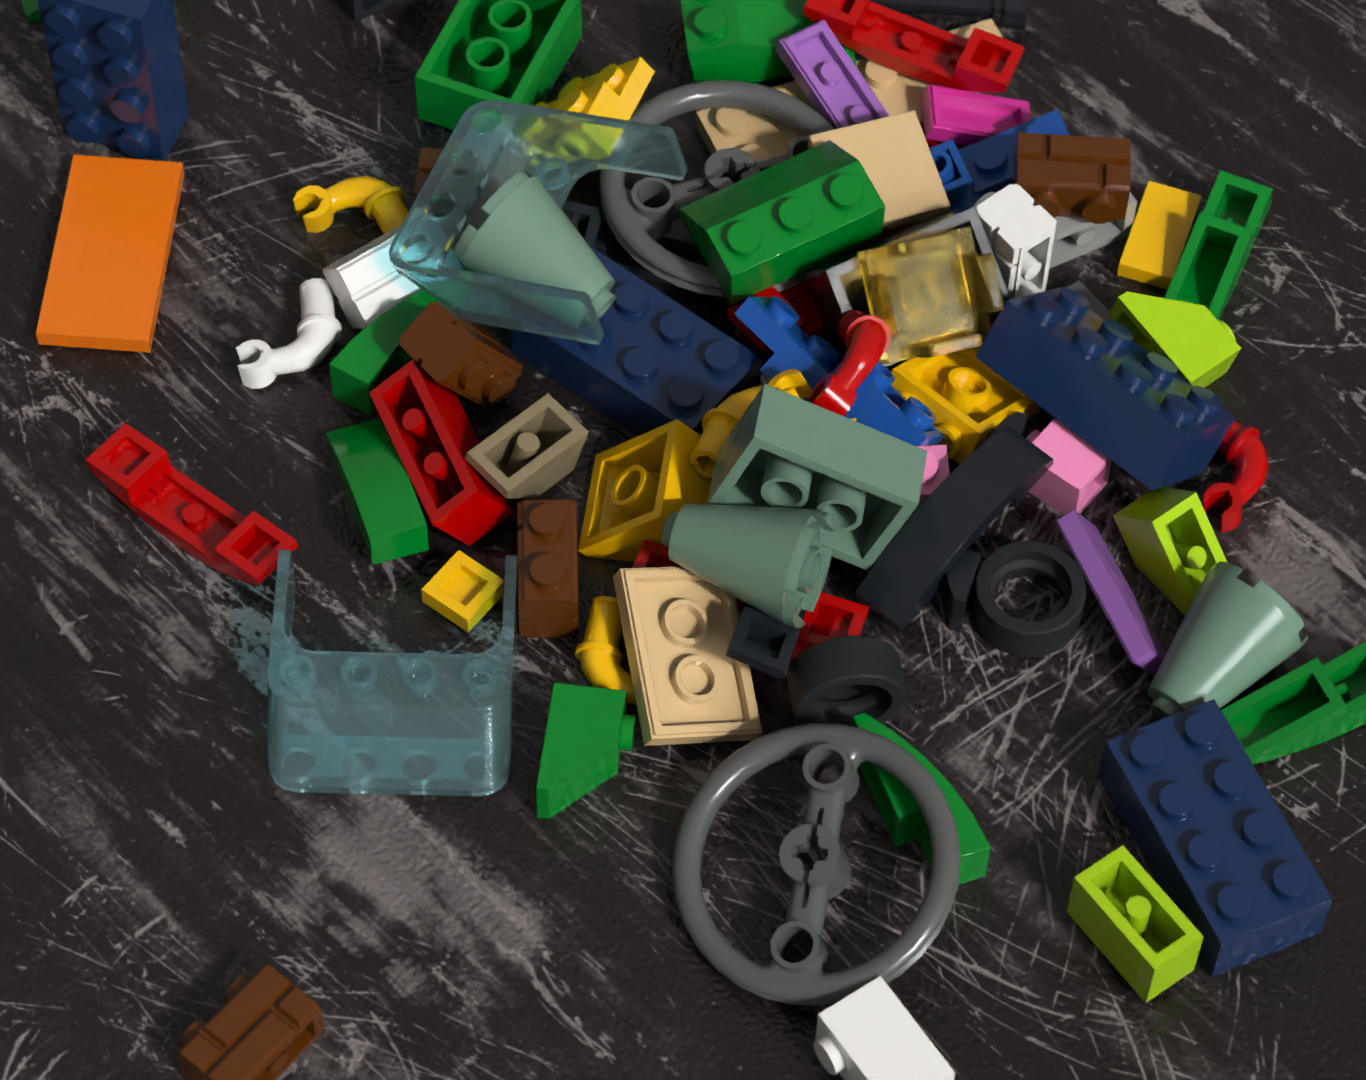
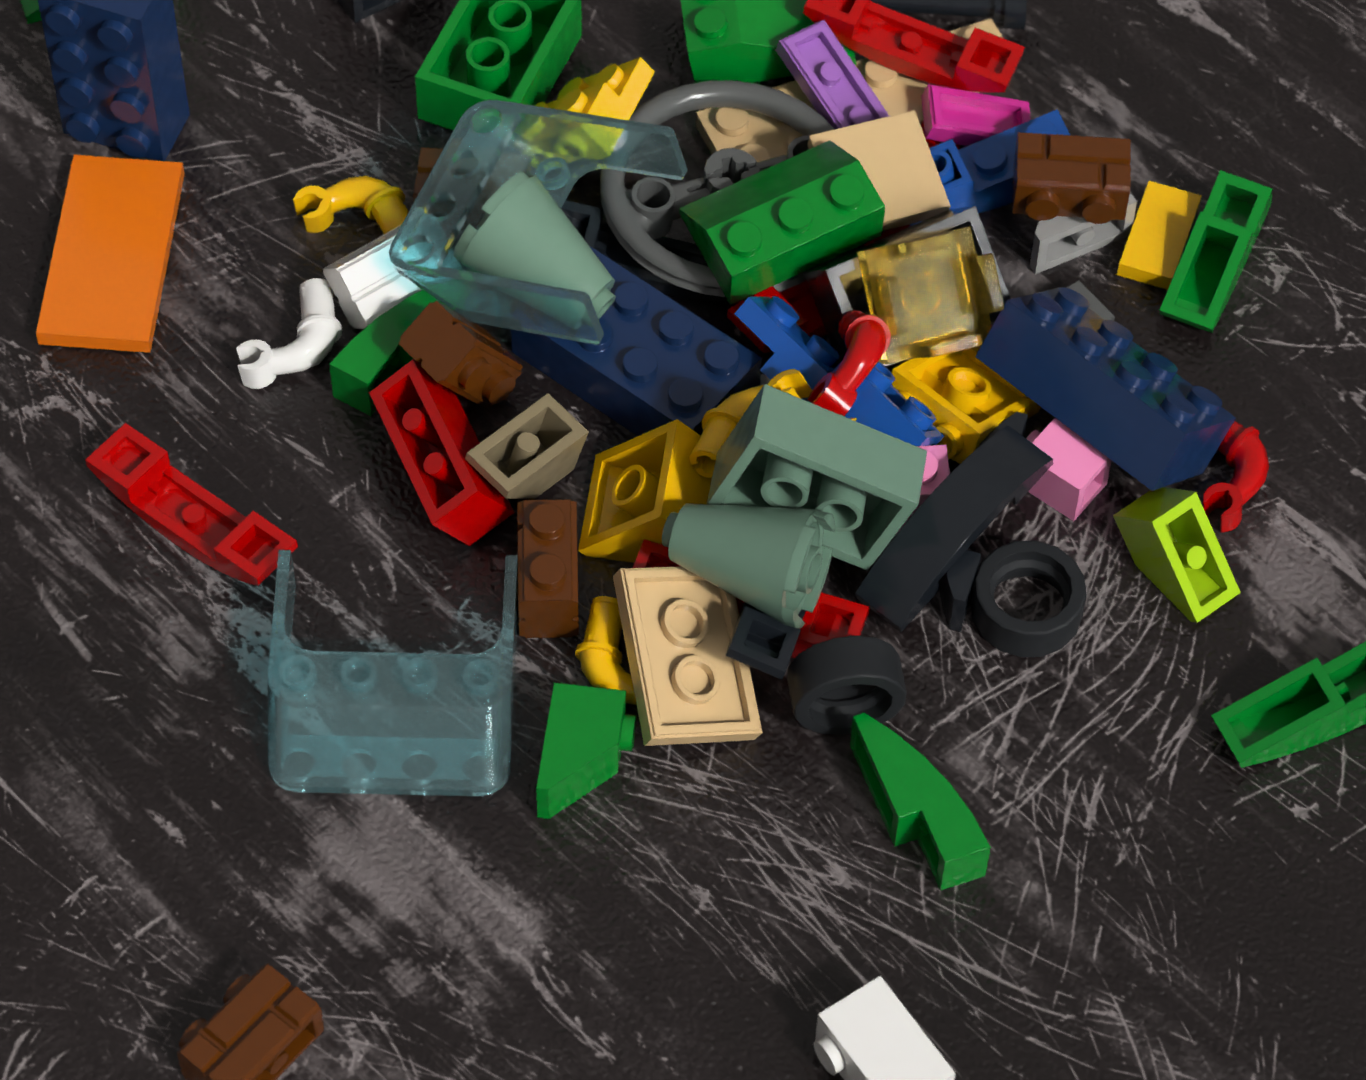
(378, 491): green slope -> none
(463, 591): yellow plate -> none
(824, 747): dark grey piece -> none
(1019, 238): white brick -> none
(1112, 592): medium lavender tile -> none
(1134, 923): lime brick -> none
(1180, 332): lime slope -> none
(1214, 836): dark blue brick -> none
(1224, 642): sand green cone -> none

